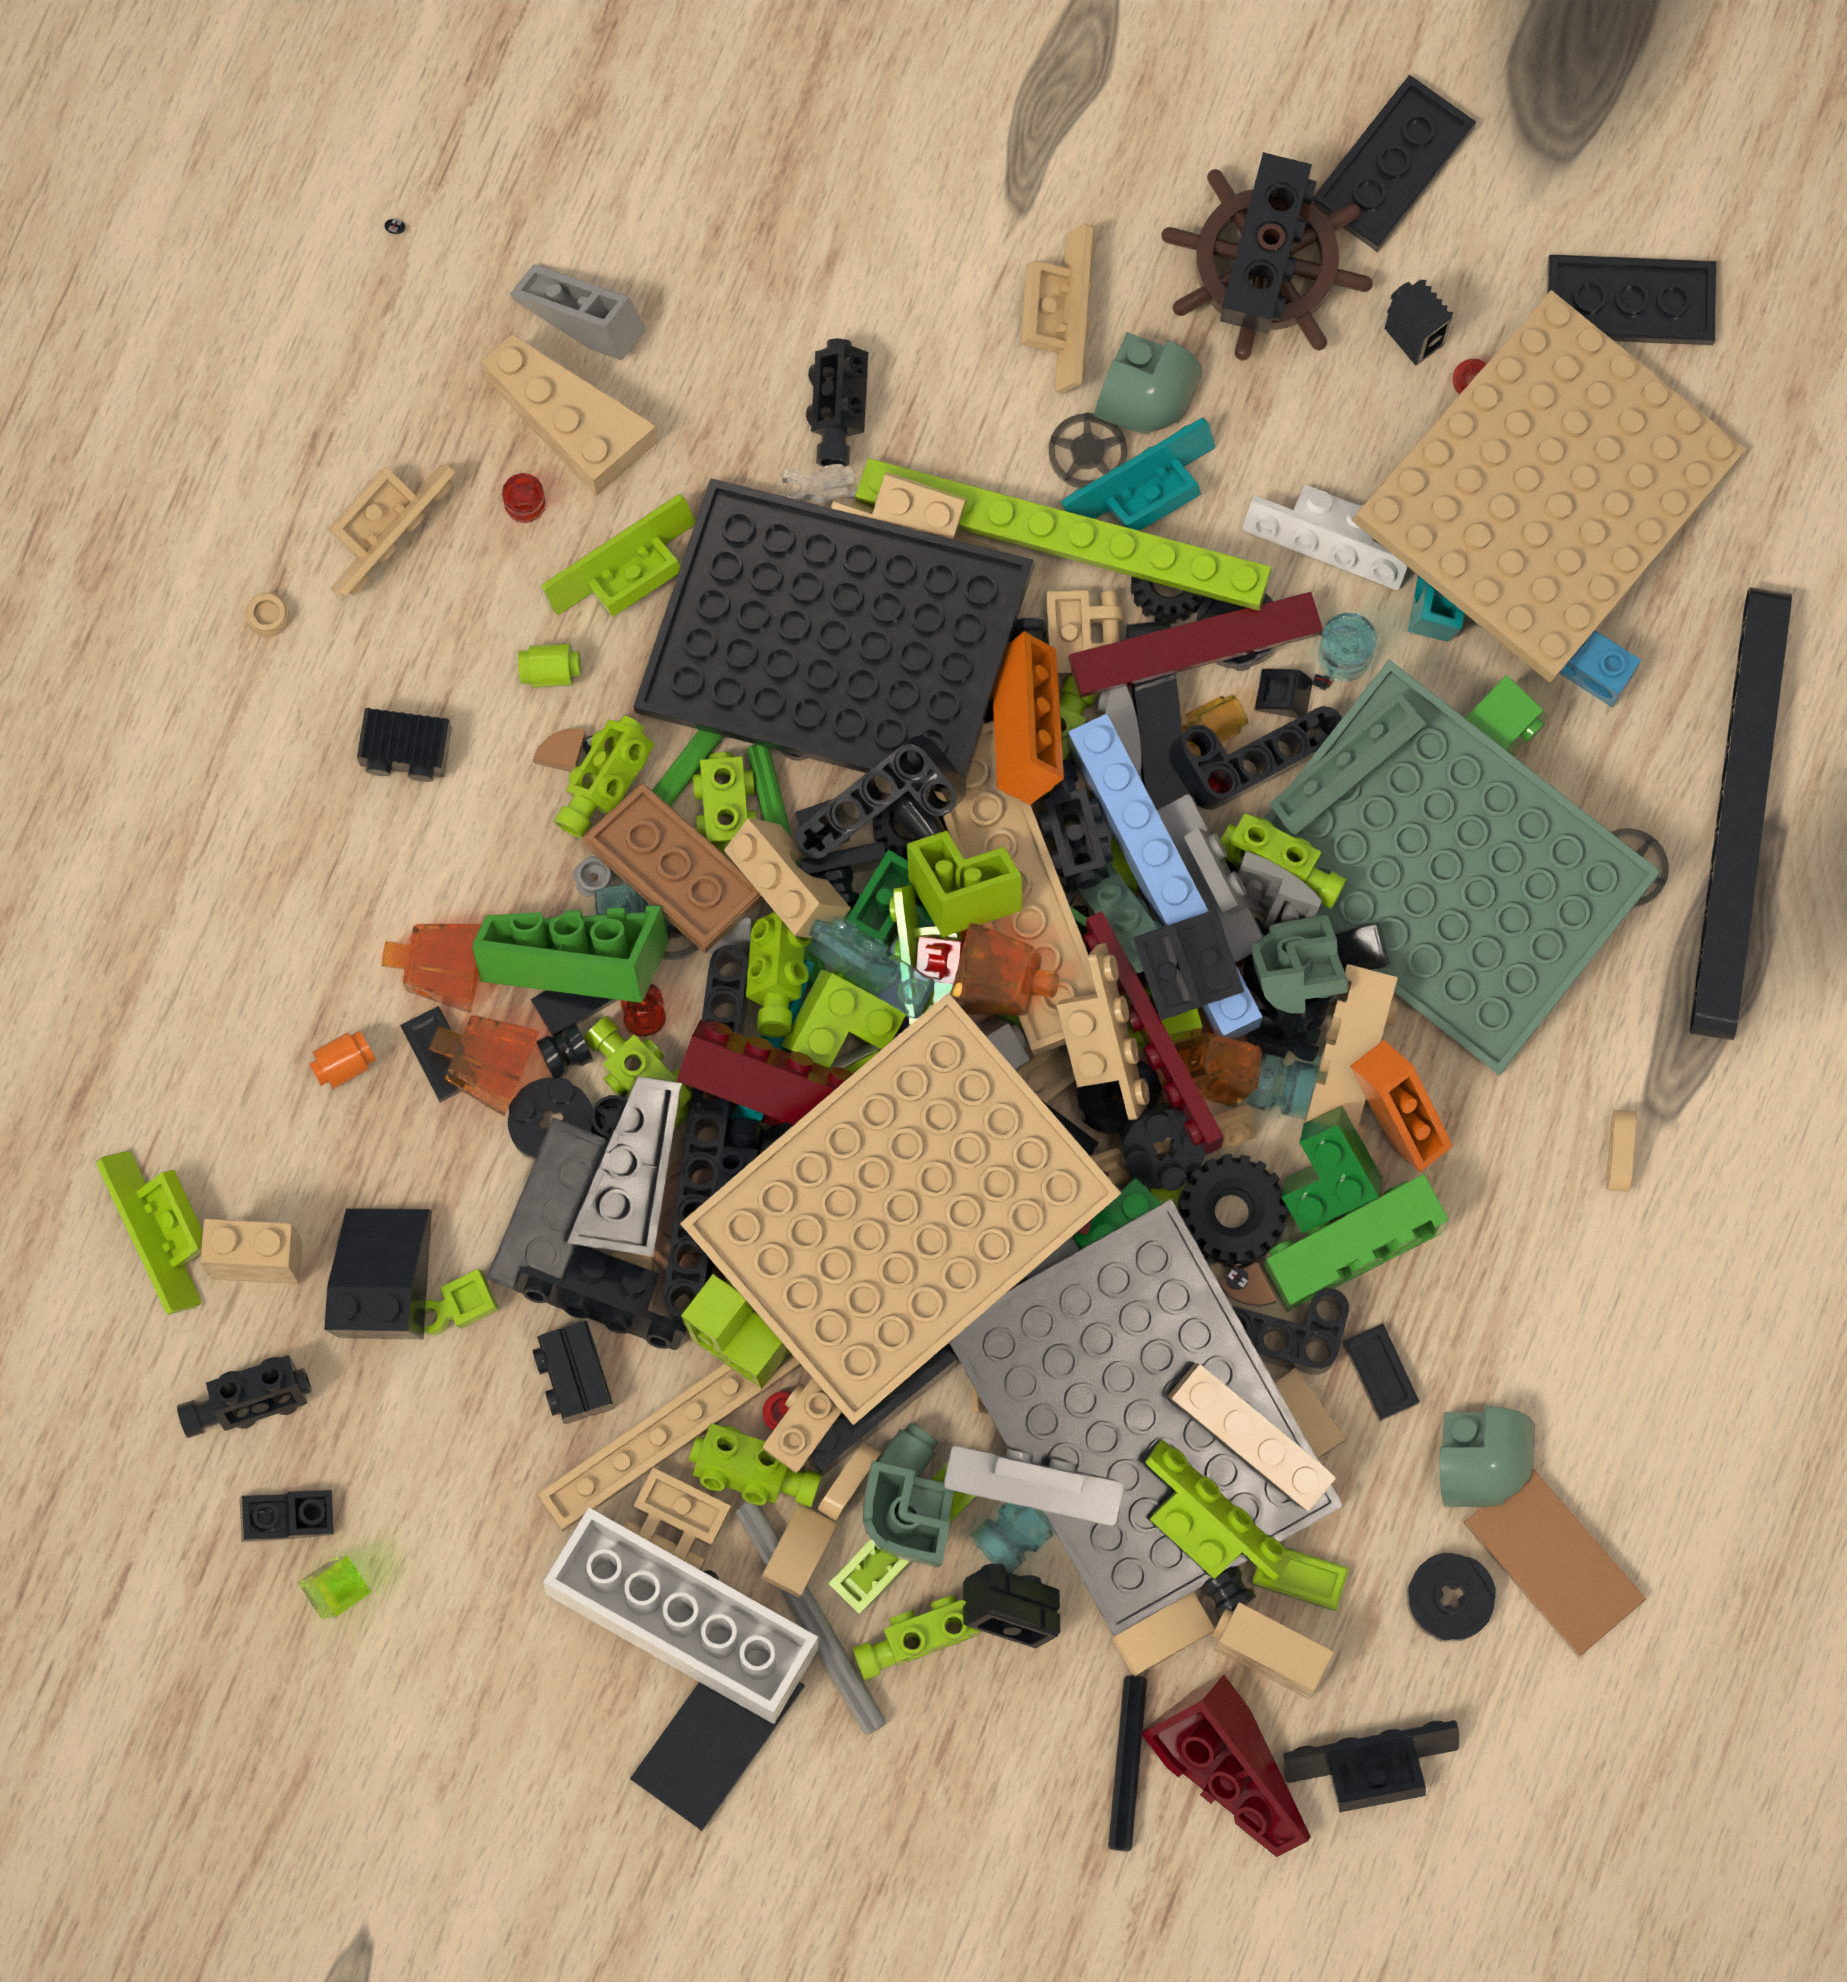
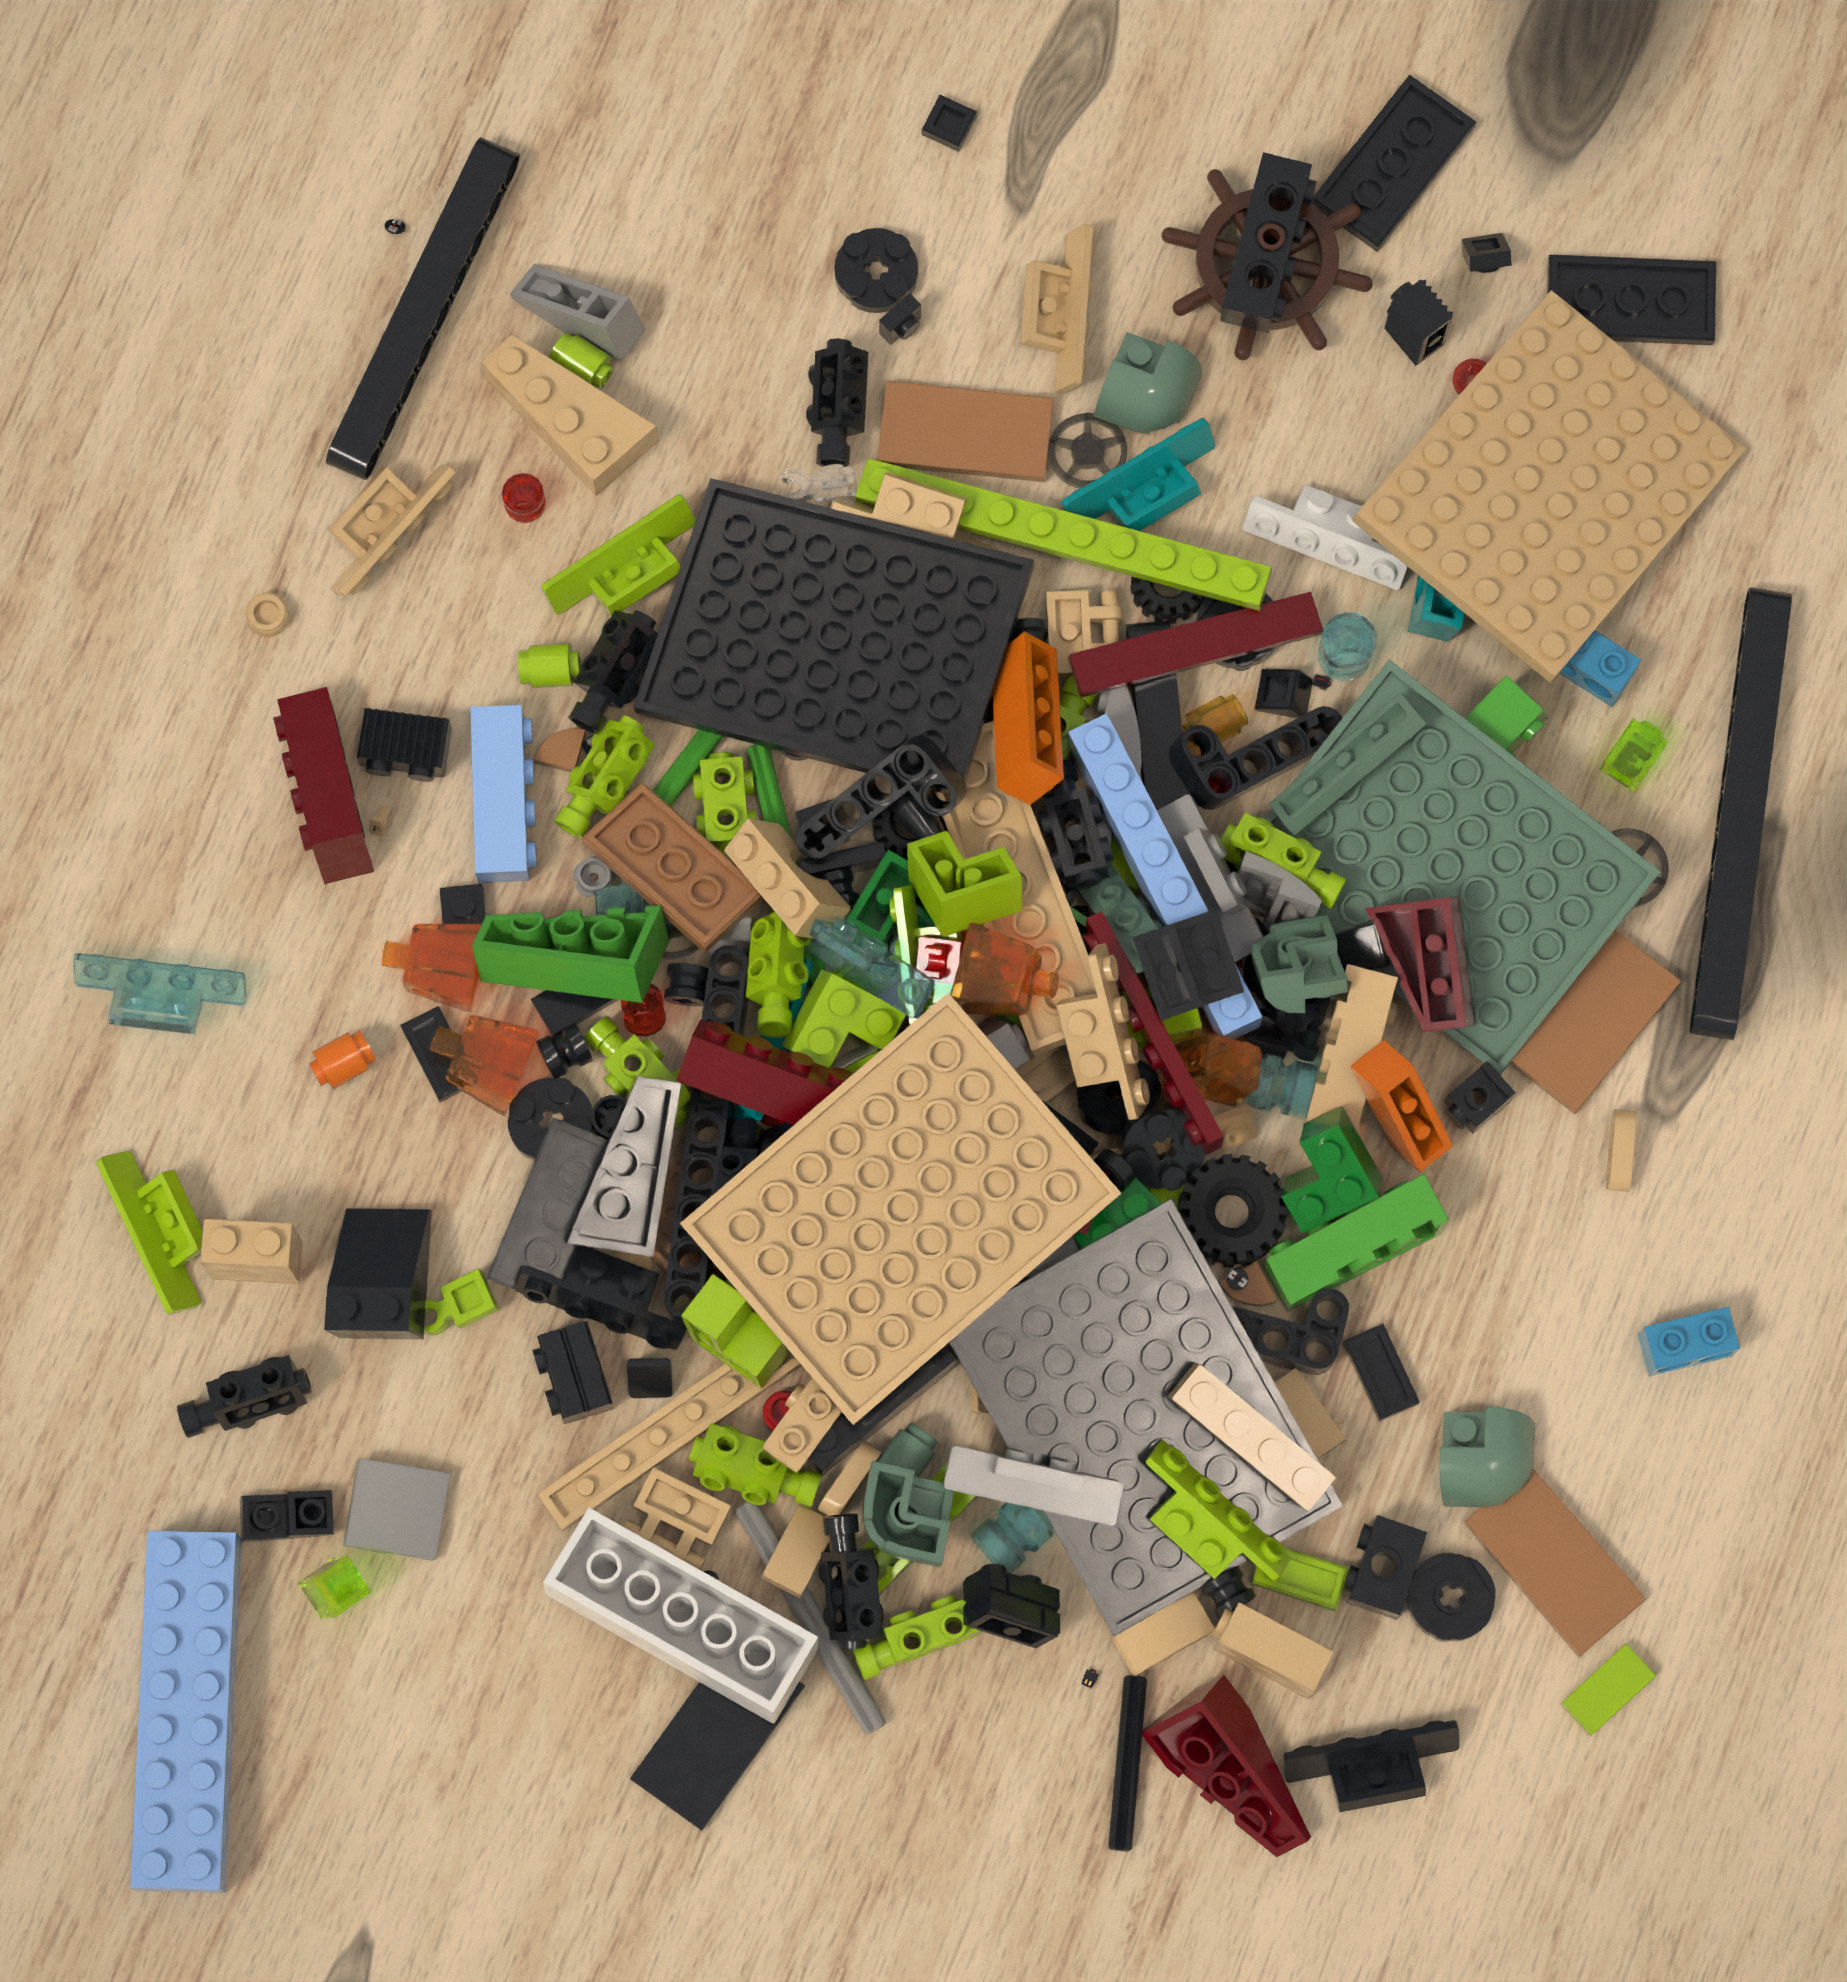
(158, 993): none -> clear light blue bracket
(186, 1712): none -> light blue brick
(323, 785): none -> dark red wedge
(378, 823): none -> tan piece
(396, 1509): none -> light grey slope
(422, 308): none -> black beam
(463, 904): none -> black plate
(500, 793): none -> light blue brick
(582, 359): none -> lime brick
(613, 667): none -> black brick
(650, 1378): none -> black slope
(686, 984): none -> black wheel
(855, 1586): none -> black brick
(876, 246): none -> black plate
(901, 320): none -> black plate
(949, 123): none -> black tile
(965, 431): none -> medium nougat tile
(1089, 1678): none -> black piece
(1119, 1170): none -> black tile
(1403, 1547): none -> black brick
(1430, 959): none -> dark red wedge
(1471, 1115): none -> black brick
(1486, 253): none -> black plate
(1595, 1022): none -> medium nougat tile
(1608, 1689): none -> lime tile
(1634, 754): none -> clear neon green brick
(1688, 1341): none -> dark azure brick

